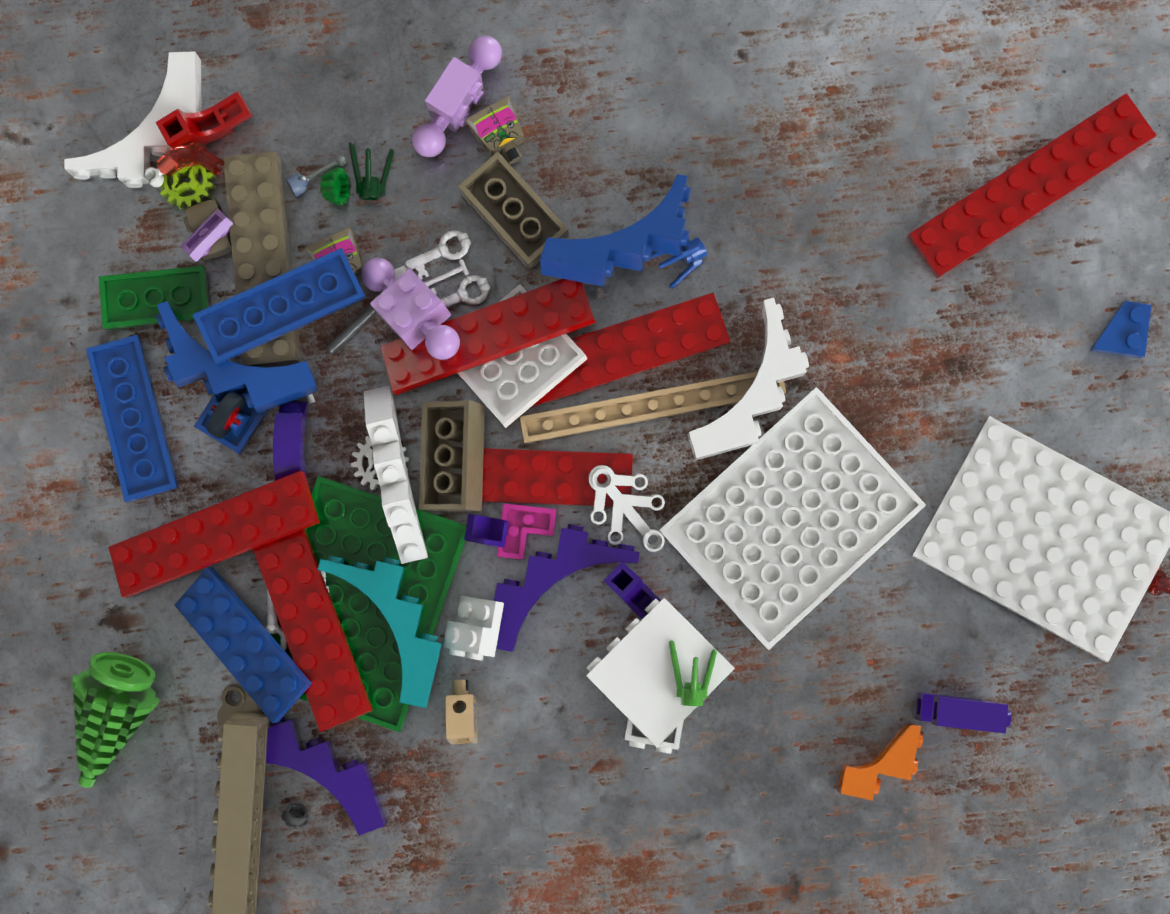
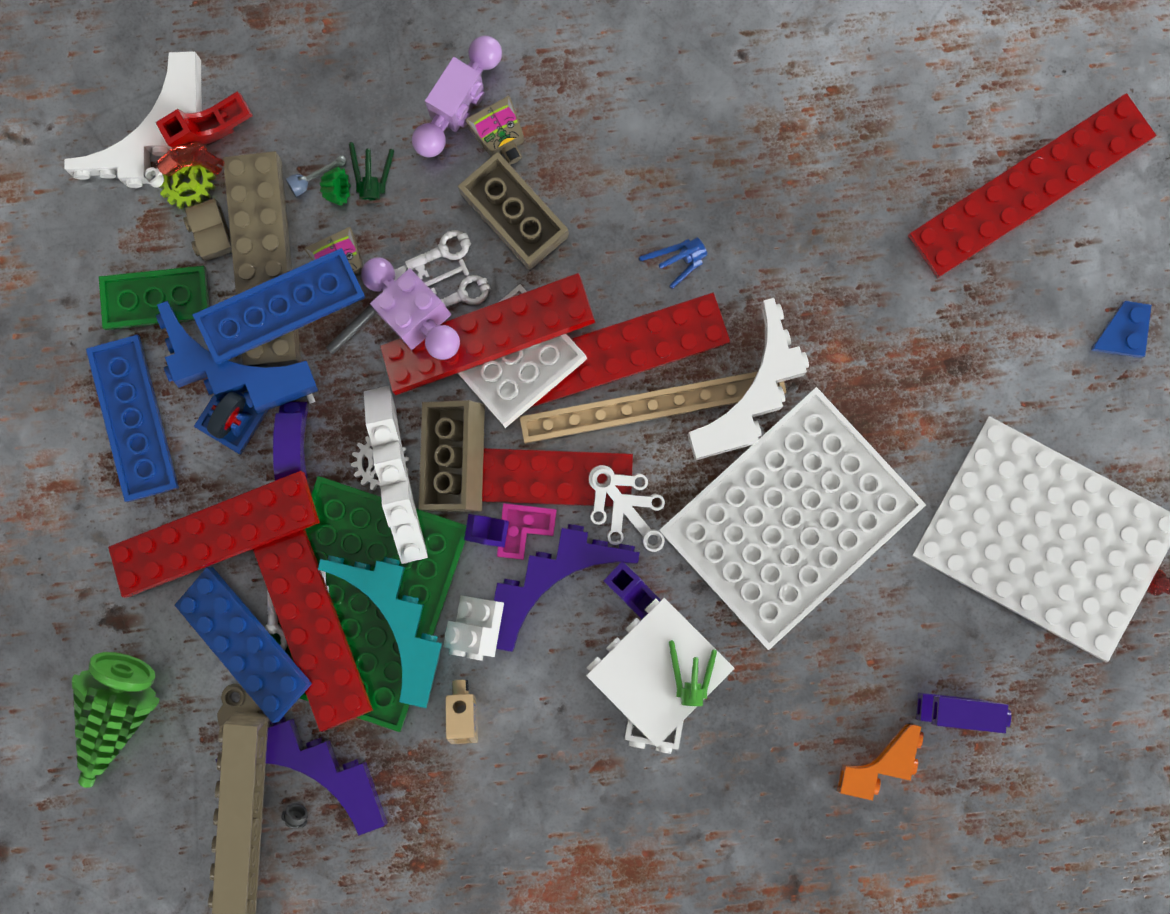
(206, 235): medium lavender plate -> none
(628, 248): blue arch -> none

